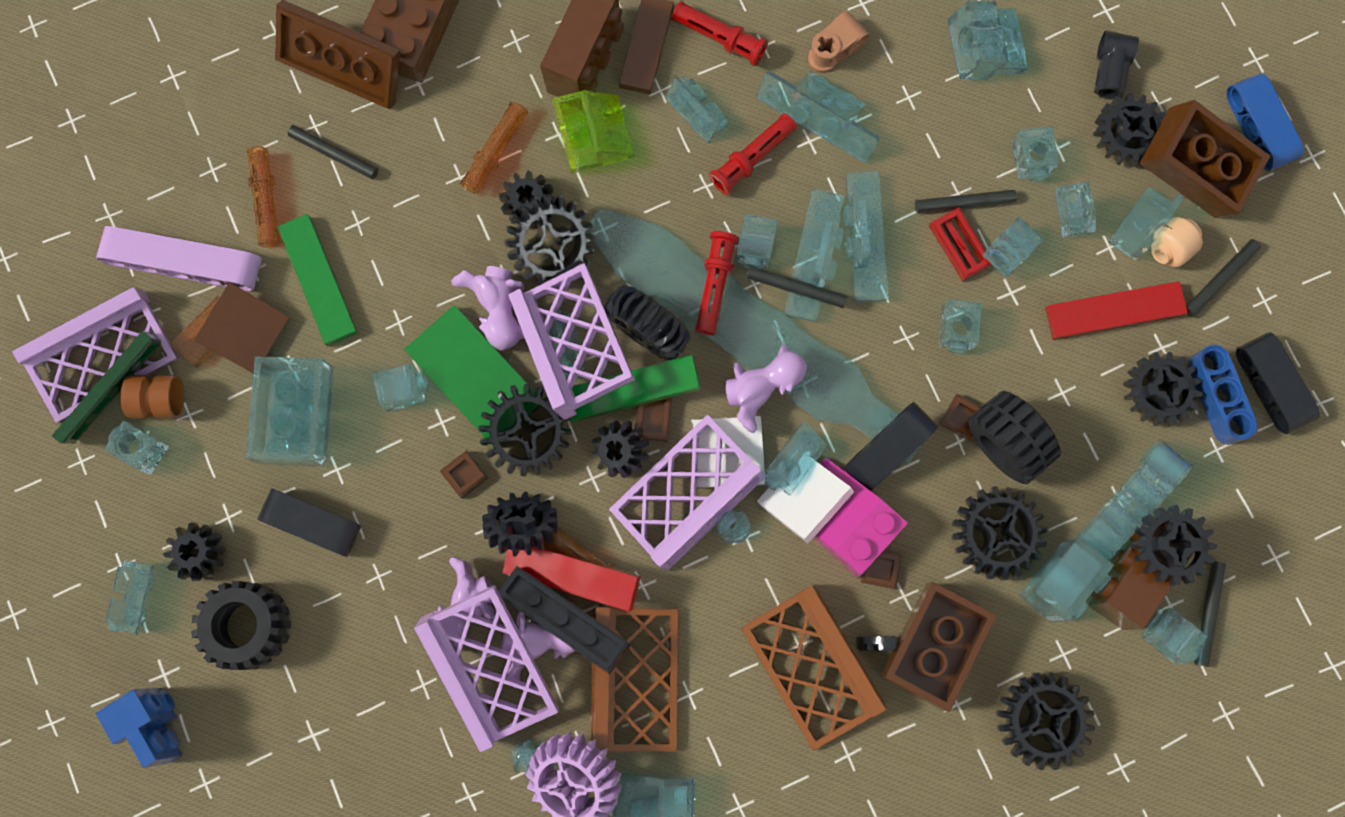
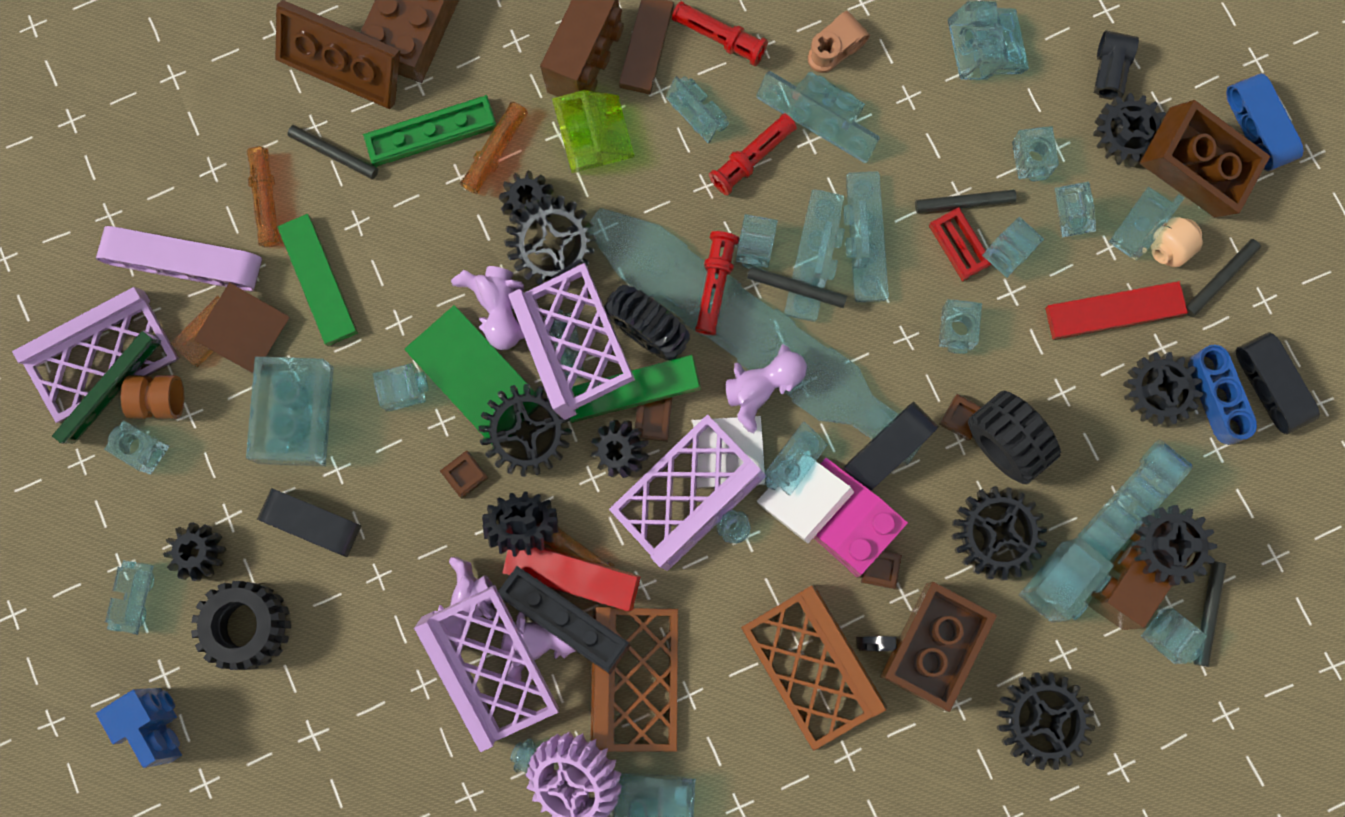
(430, 131): none -> green tile

